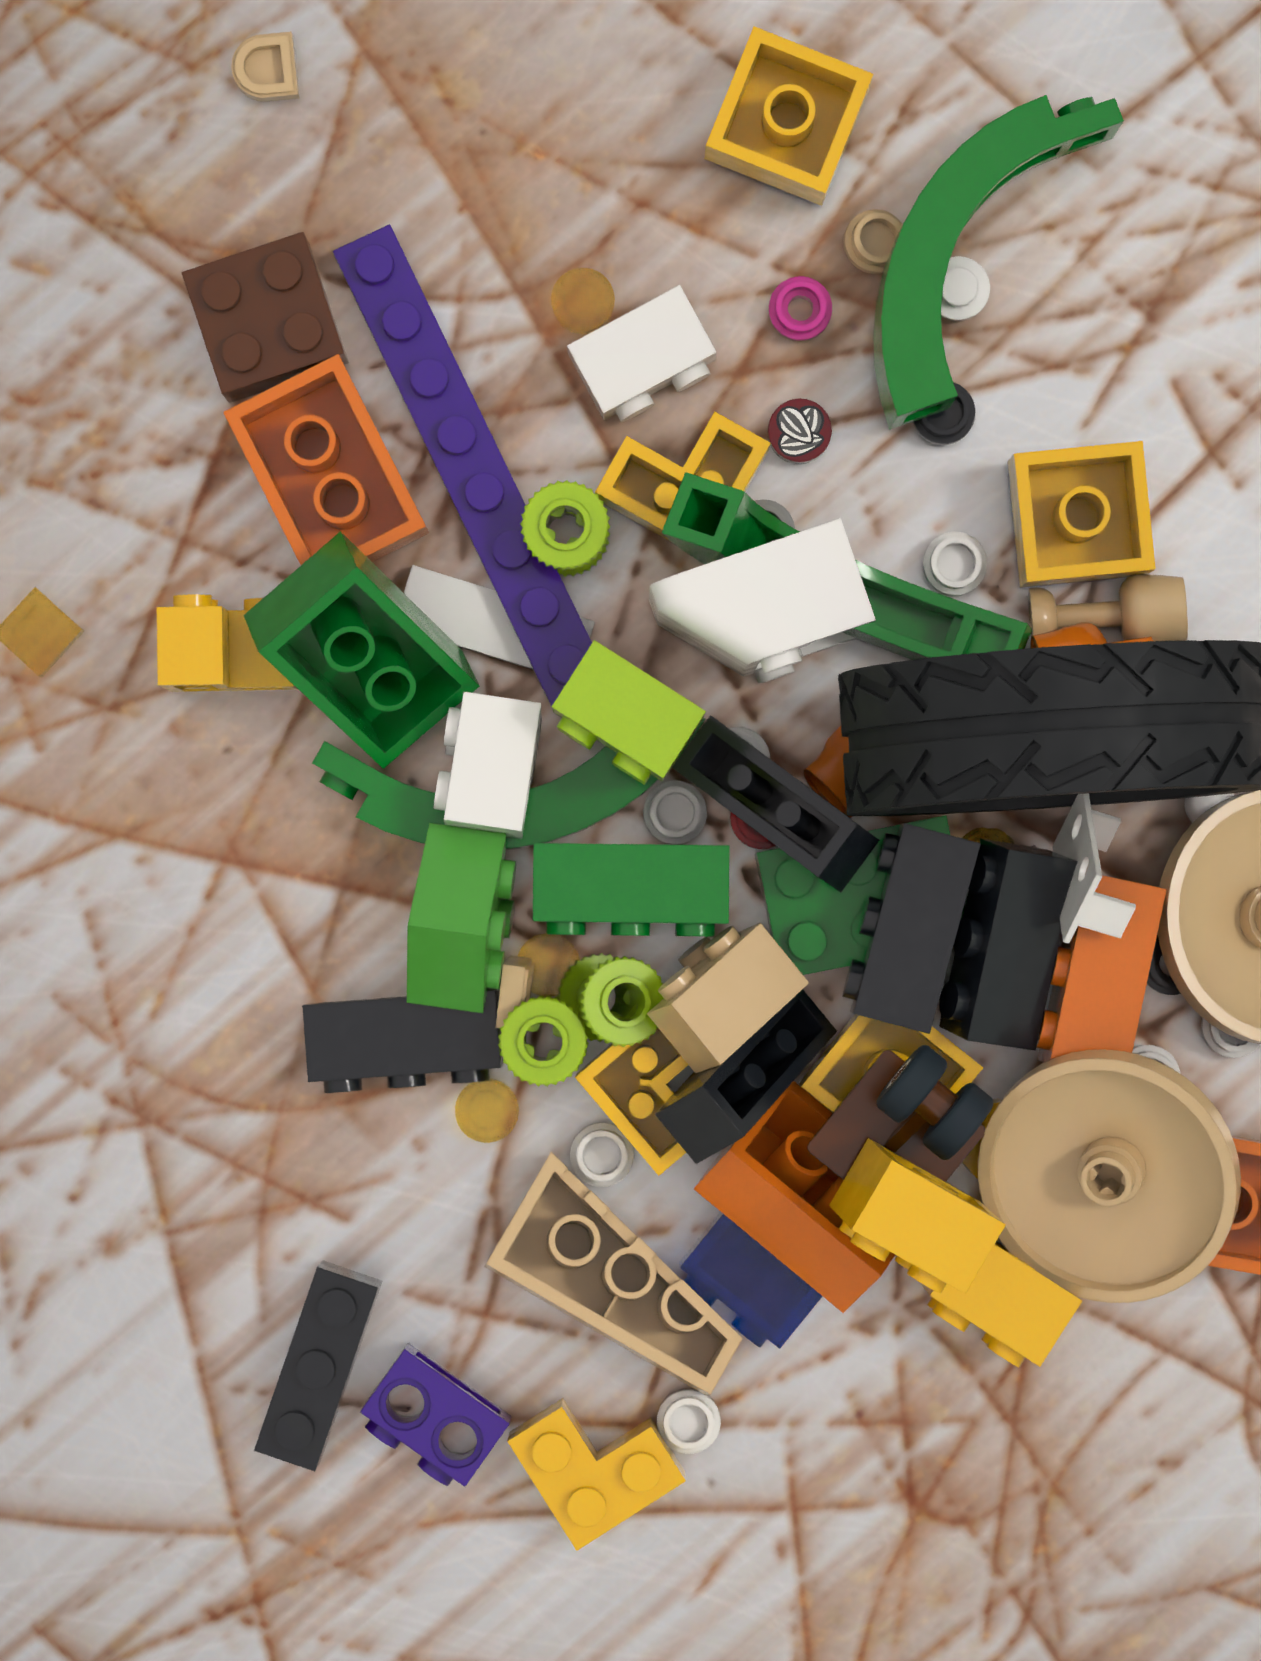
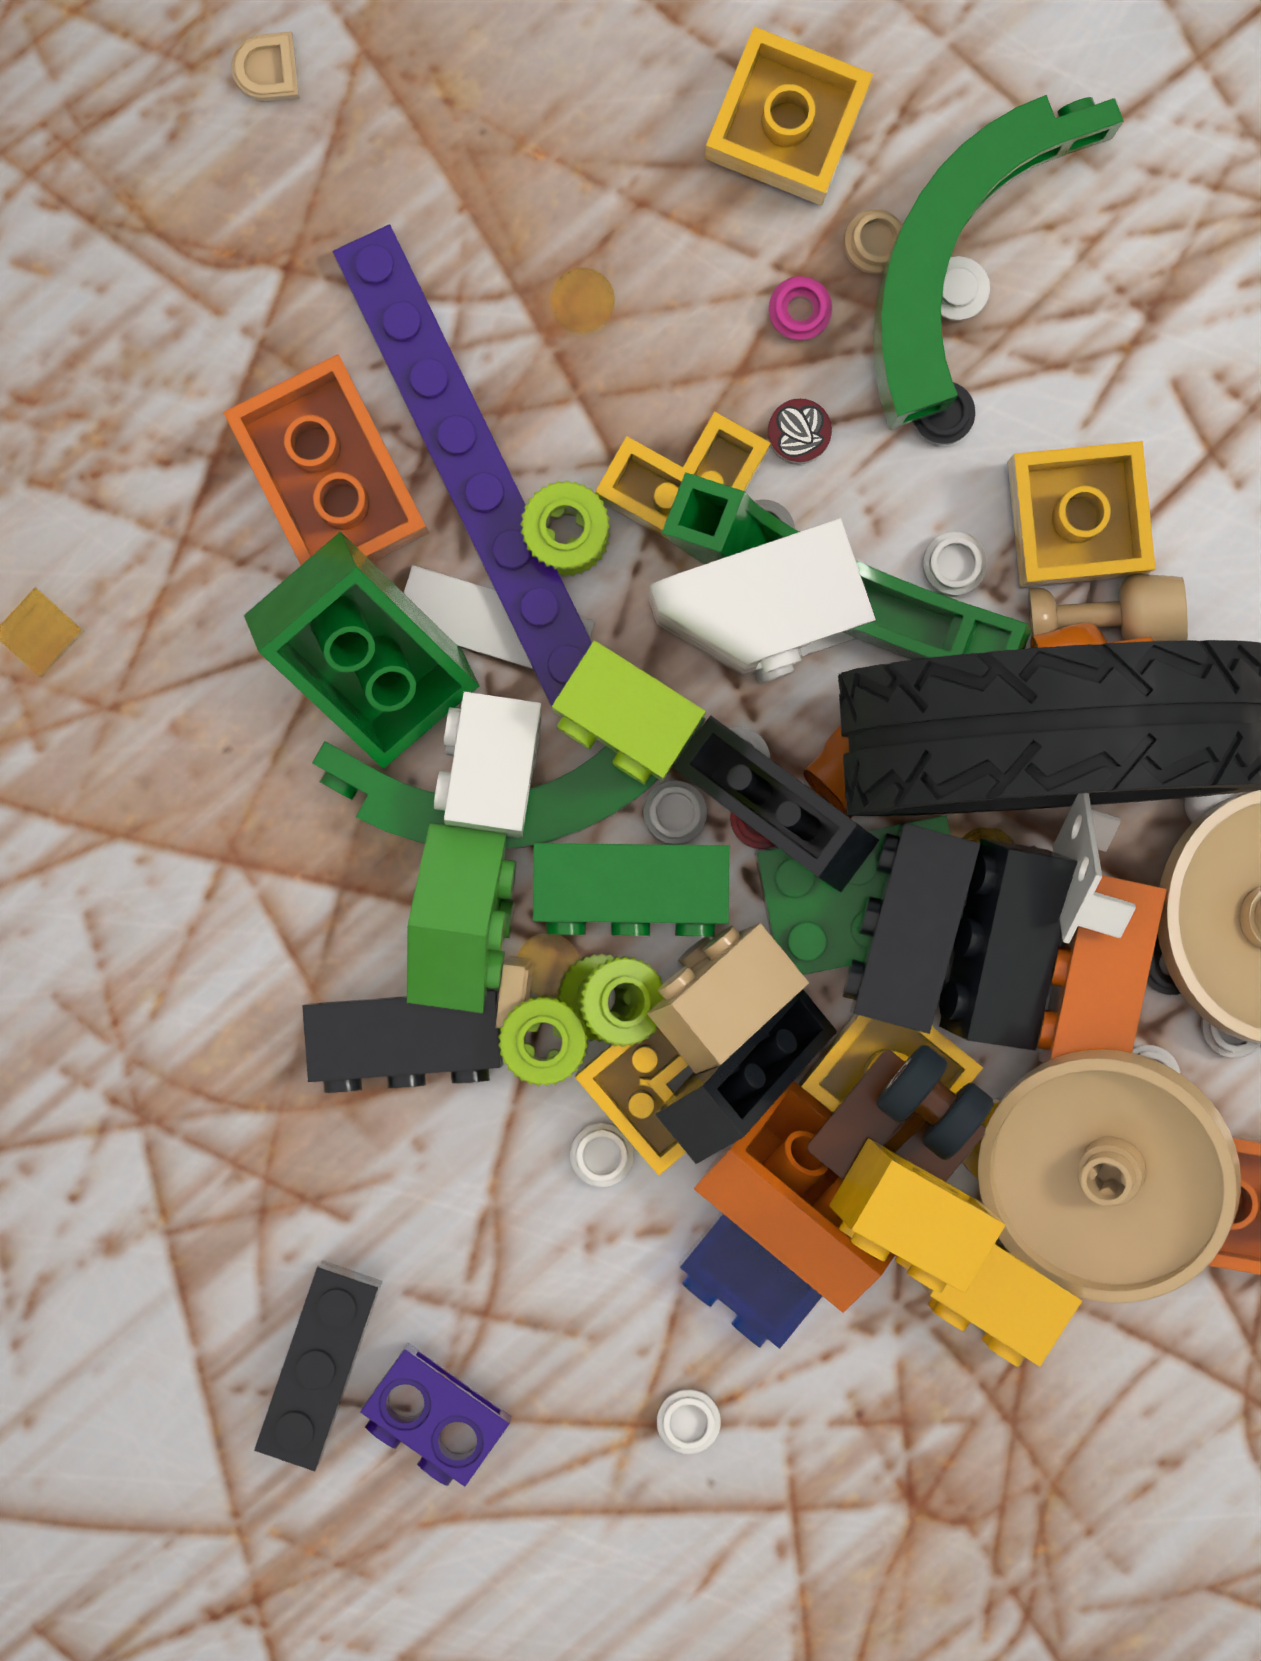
(211, 649): yellow brick -> none
(263, 315): reddish brown brick -> none
(487, 1110): clear yellow tile -> none
(591, 1487): yellow brick -> none
(598, 1272): tan wedge -> none
(642, 355): white brick -> none

